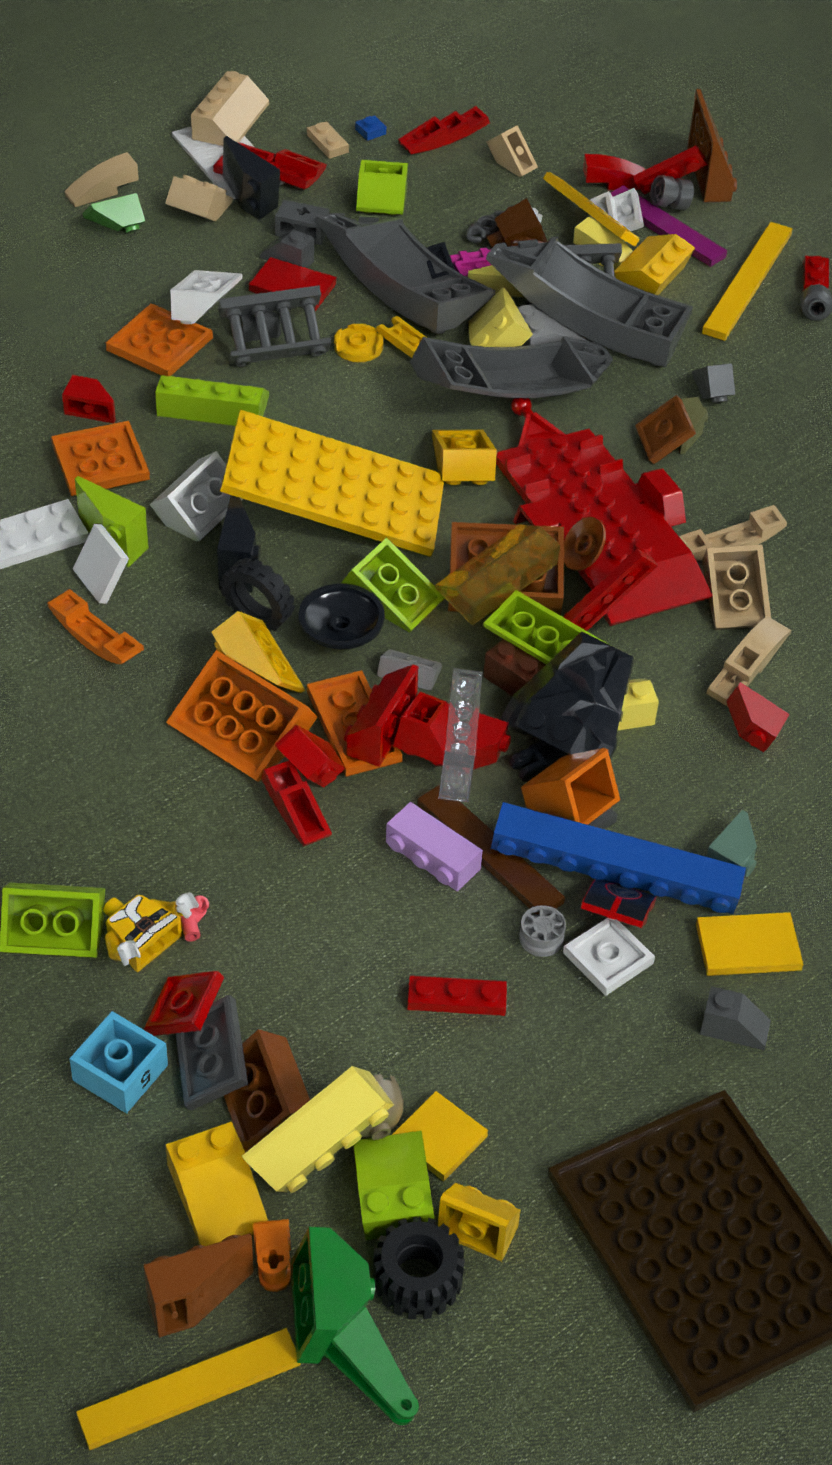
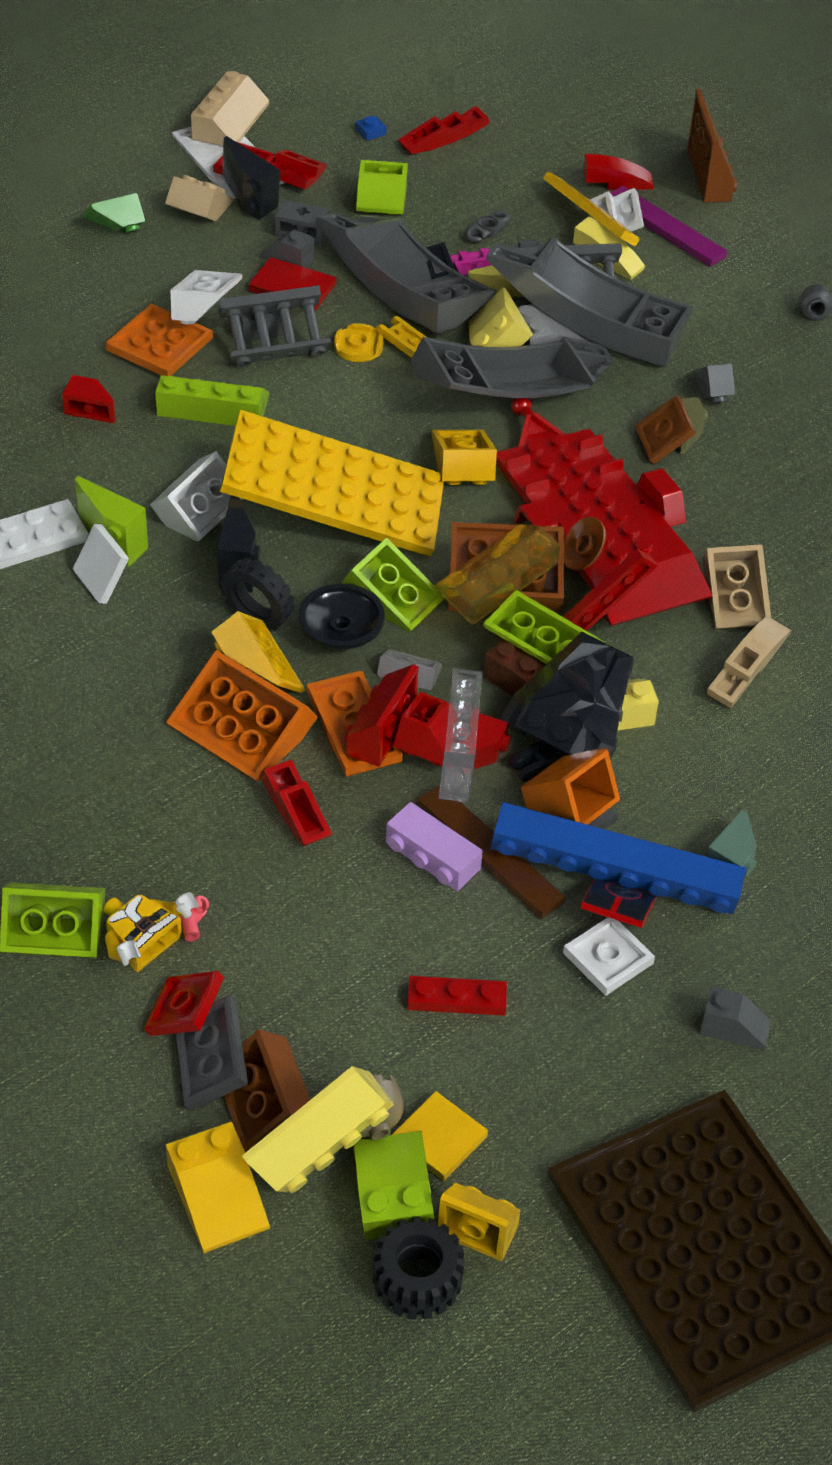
(91, 631): orange slope -> none
(101, 455): orange plate -> none
(103, 180): tan slope -> none
(119, 1062): medium azure brick -> none
(187, 1389): yellow tile -> none
(194, 1283): dark orange slope -> none
(272, 1251): orange piece -> none
(311, 755): red slope -> none
(327, 139): tan plate -> none
(332, 1321): green slope -> none
(512, 152): tan slope -> none
(518, 224): reddish brown torso -> none
(544, 932): light grey wheel -> none
(655, 263): yellow slope -> none
(672, 192): dark grey wheel -> none
(676, 167): red plate -> none
(747, 281): yellow tile -> none
(749, 944): yellow tile -> none
(755, 717): red slope -> none
(760, 527): tan slope -> none
(815, 271): red plate -> none

